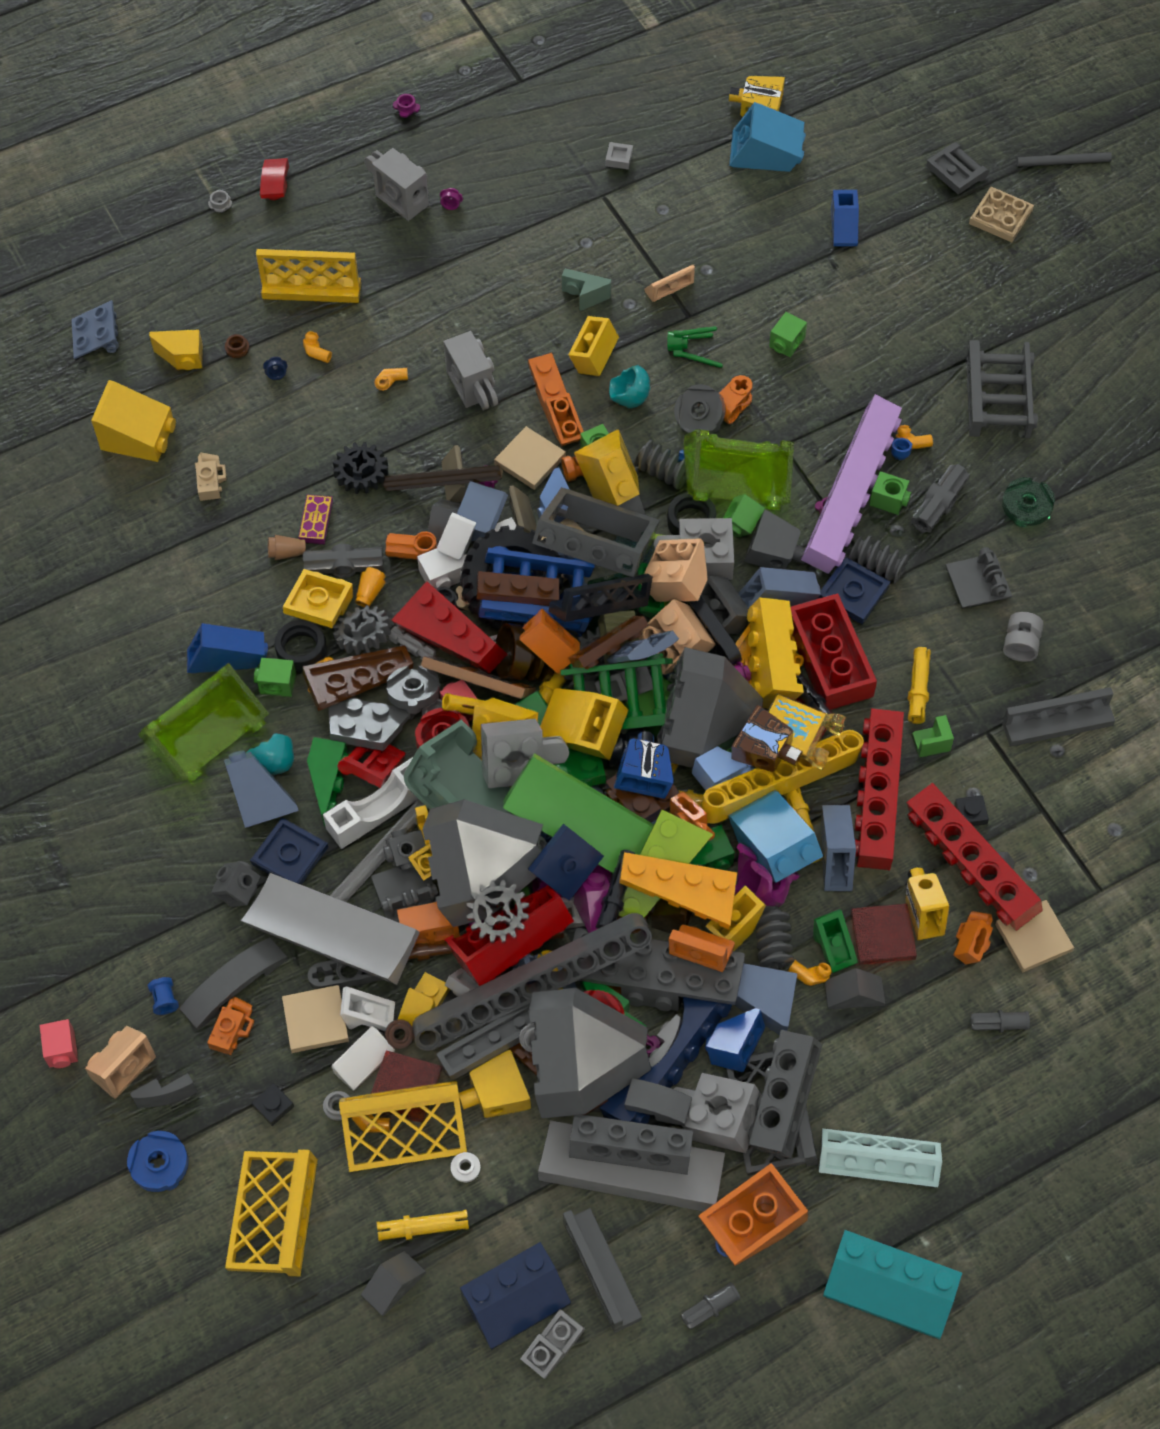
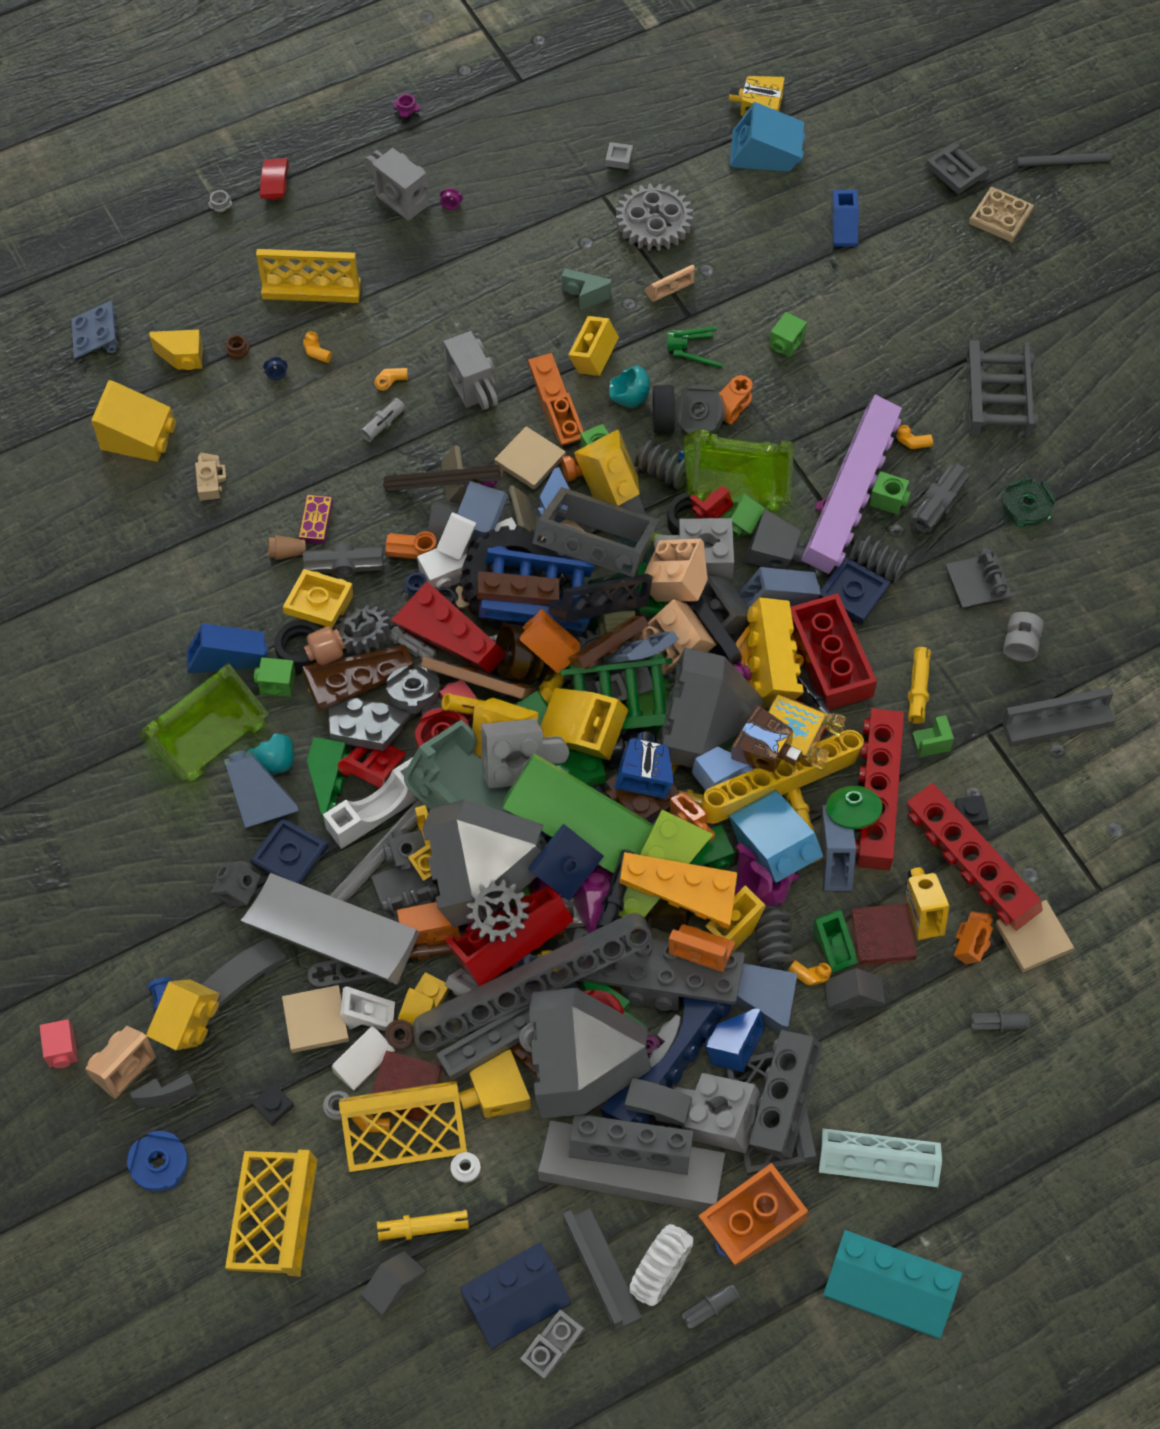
(183, 1014): none -> yellow brick
(230, 1025): orange piece -> none
(324, 646): none -> nougat head
(360, 467): black gear -> none
(369, 586): light orange cone -> none
(371, 430): none -> light grey pin
(413, 580): none -> dark blue plate
(654, 217): none -> light grey gear
(661, 1265): none -> white gear
(663, 408): none -> black tyre
(714, 506): none -> red bracket
(854, 807): none -> green dish
(901, 448): blue hinge -> none

